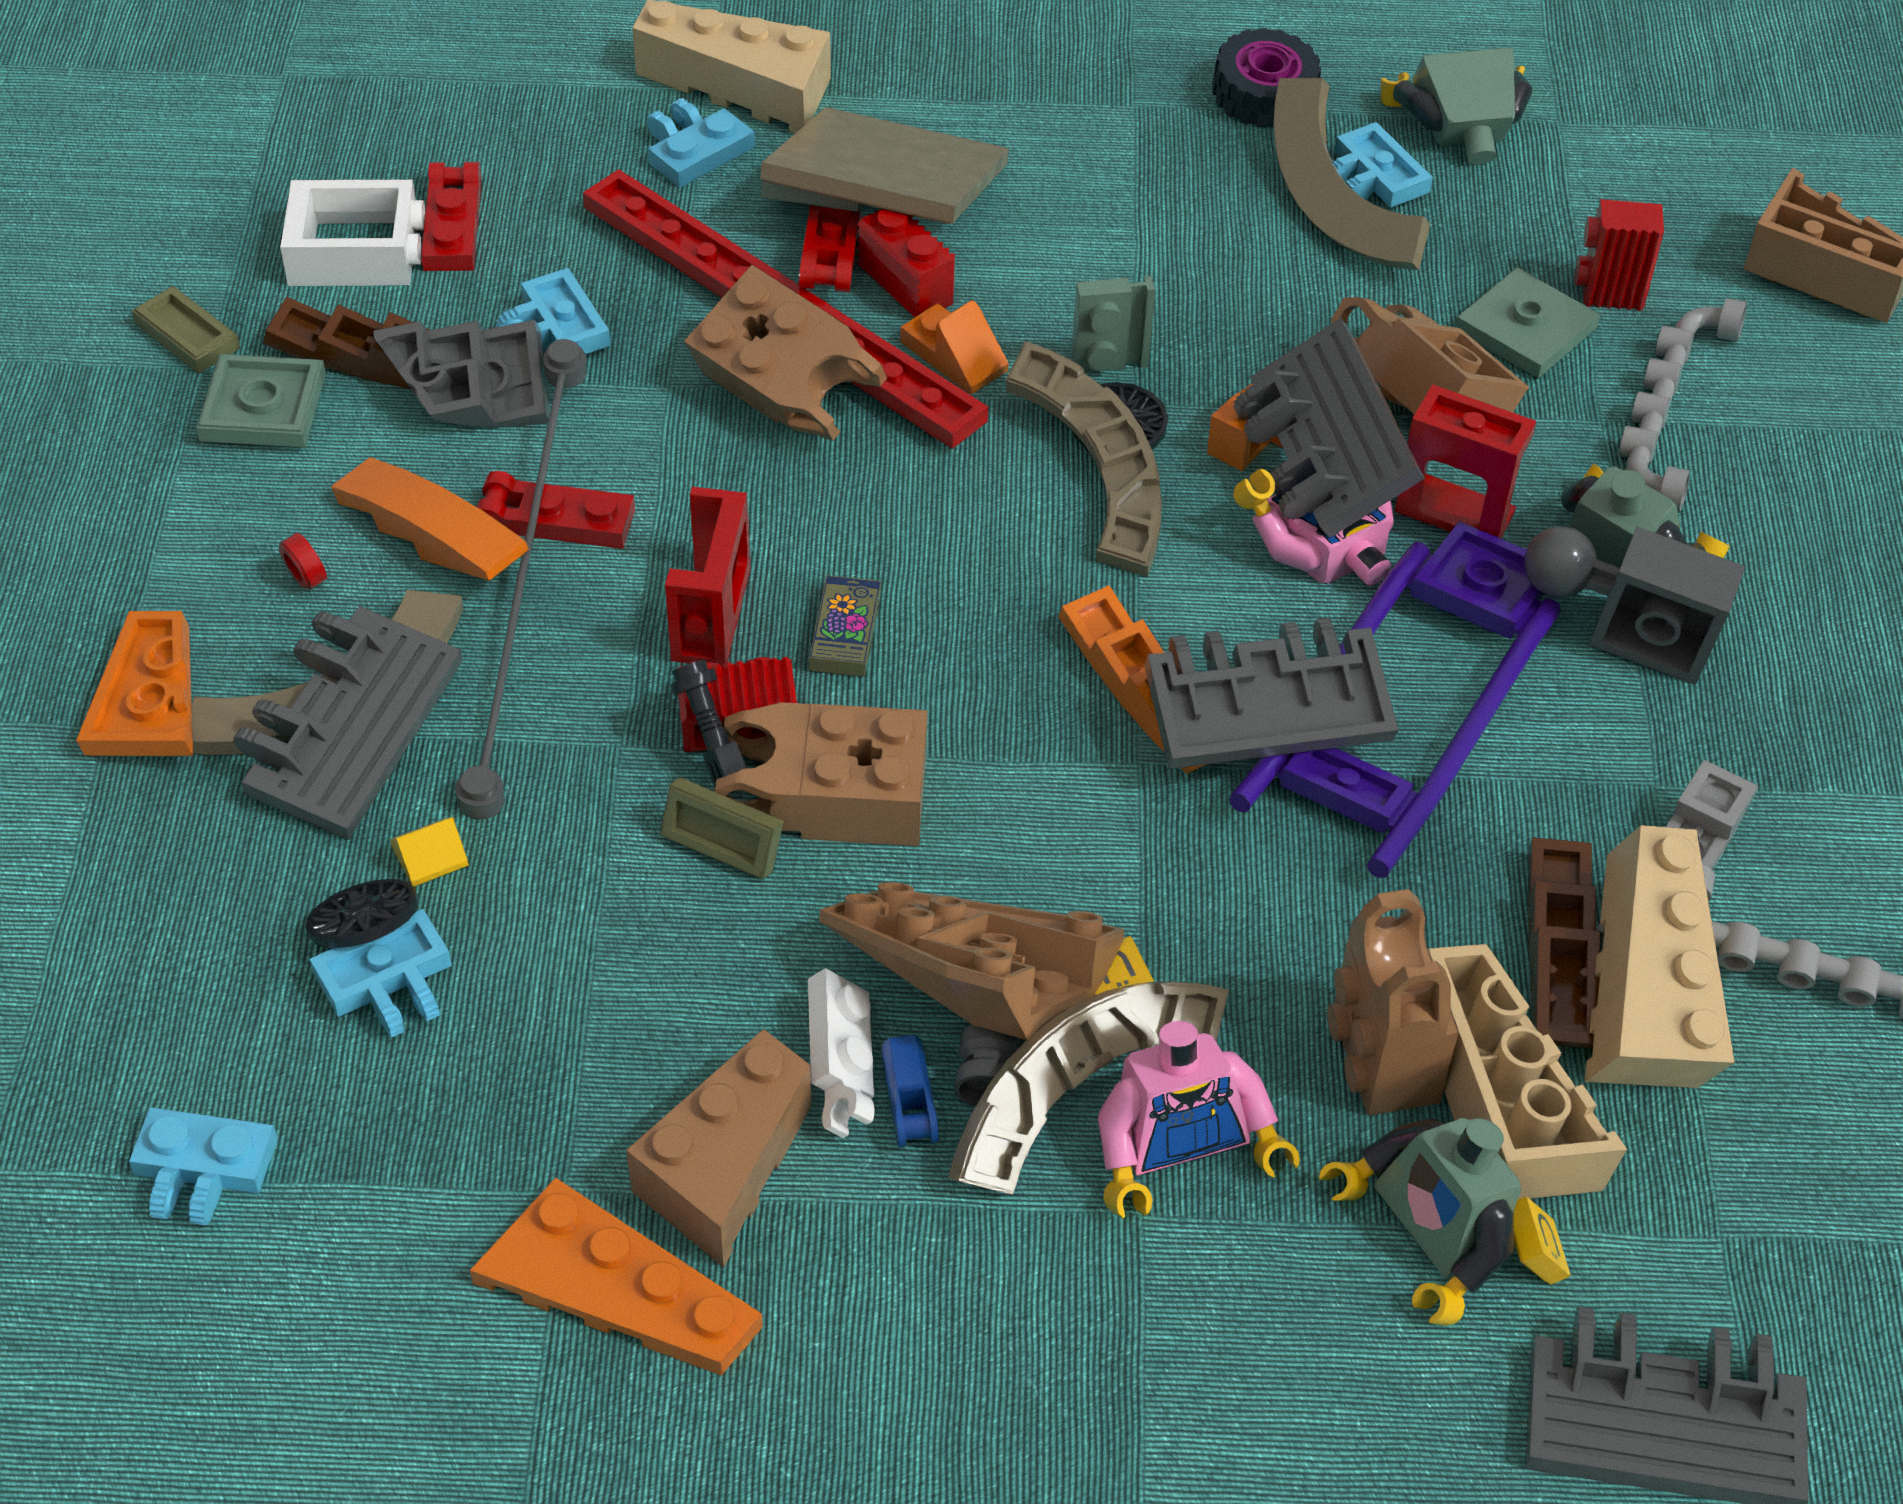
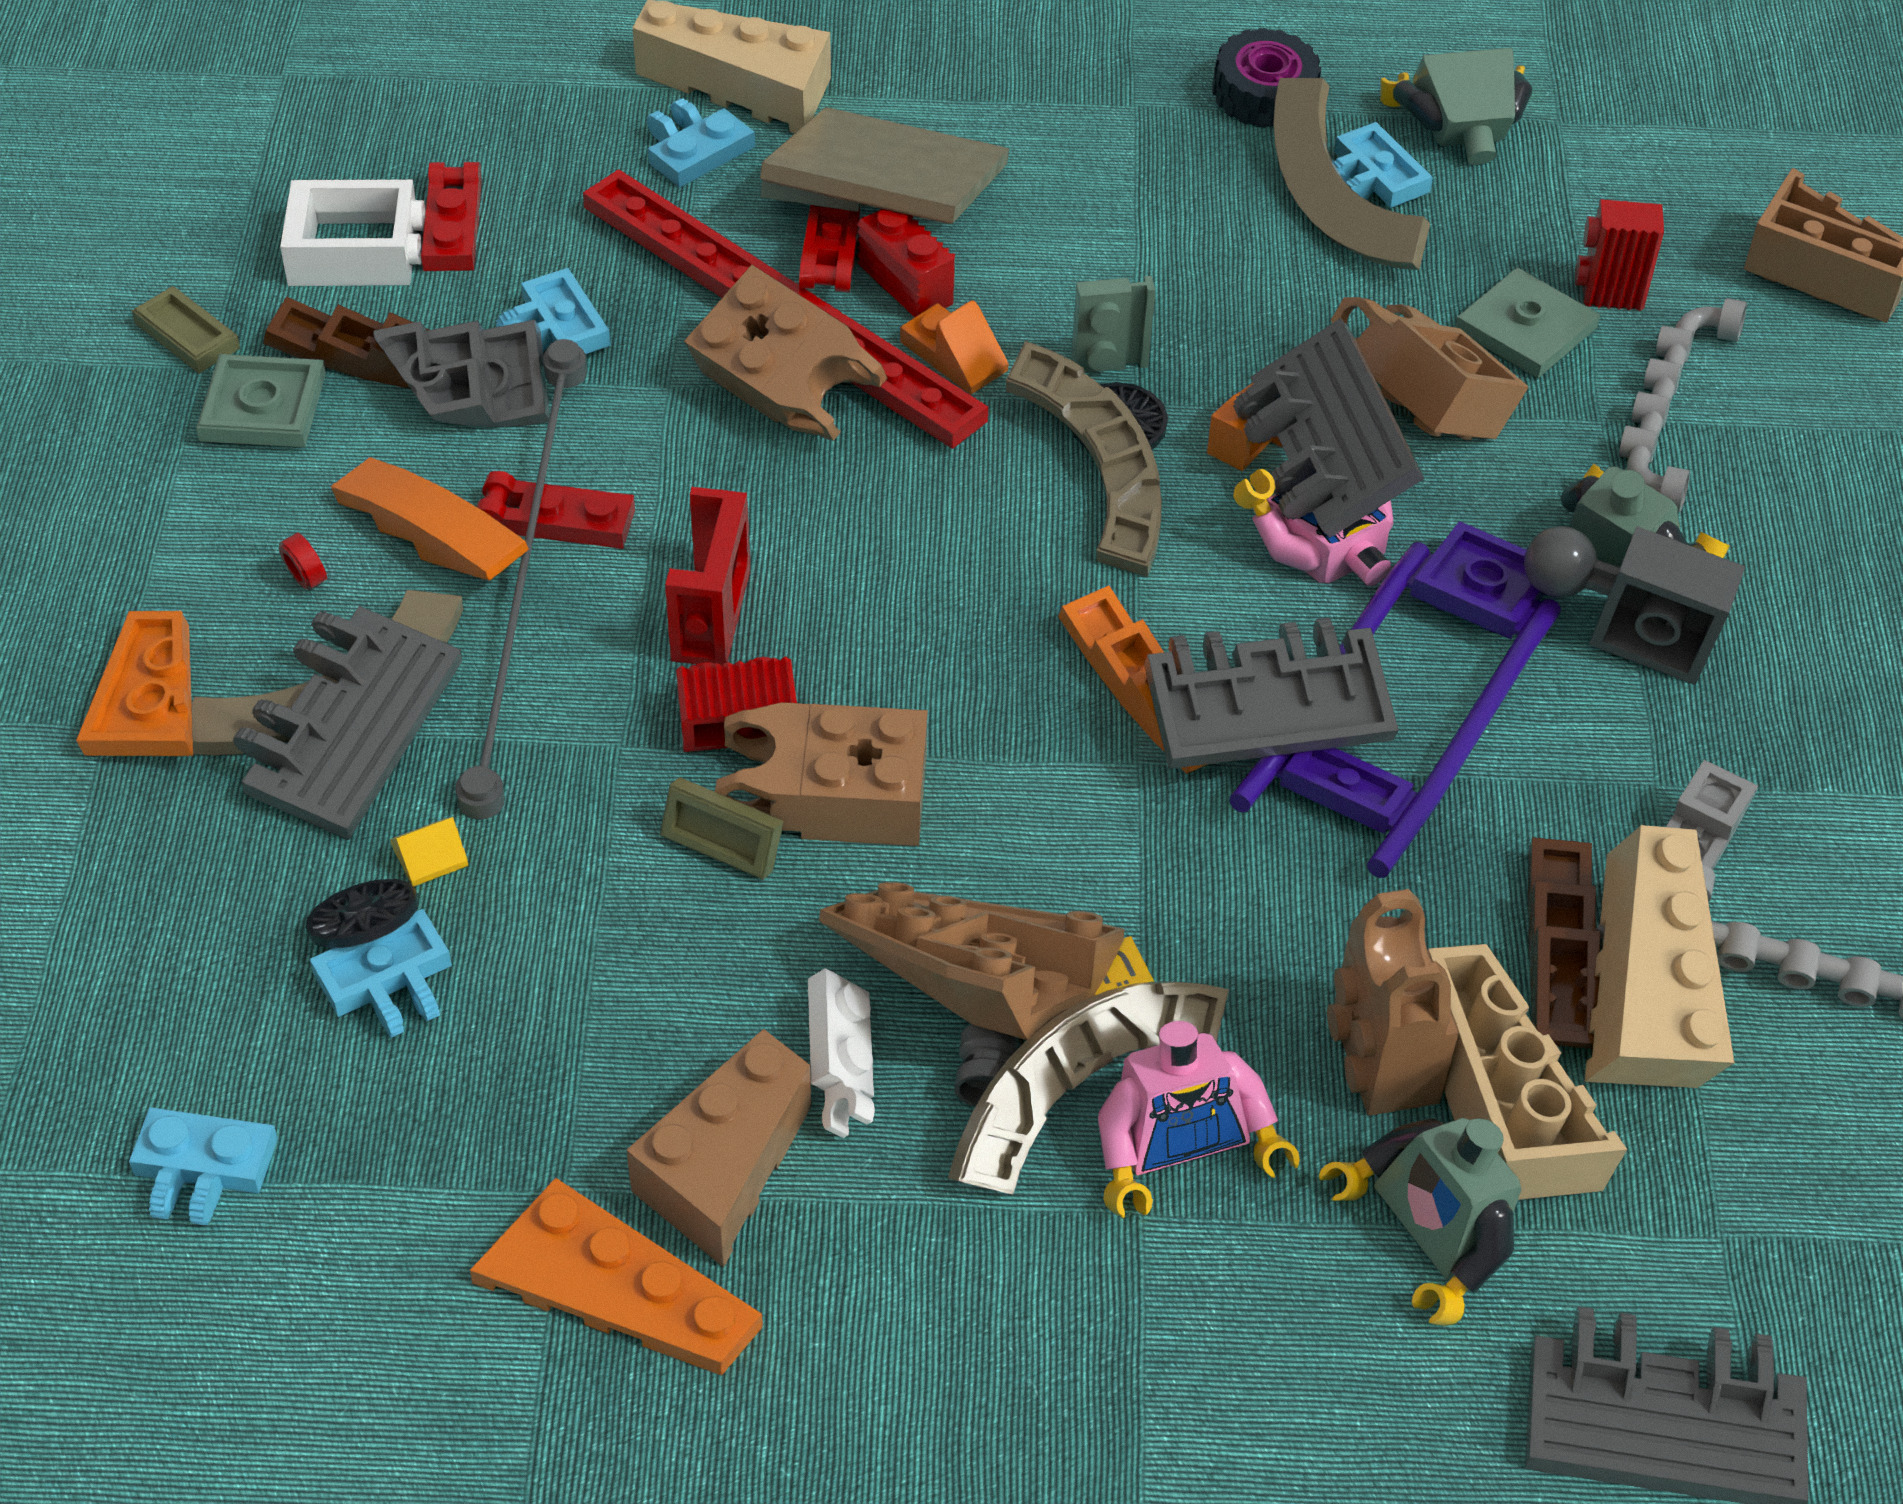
(722, 757): black hinge -> none
(845, 626): tile -> none
(909, 1089): blue bar -> none
(1472, 439): red window -> none
(1539, 1242): yellow tile -> none

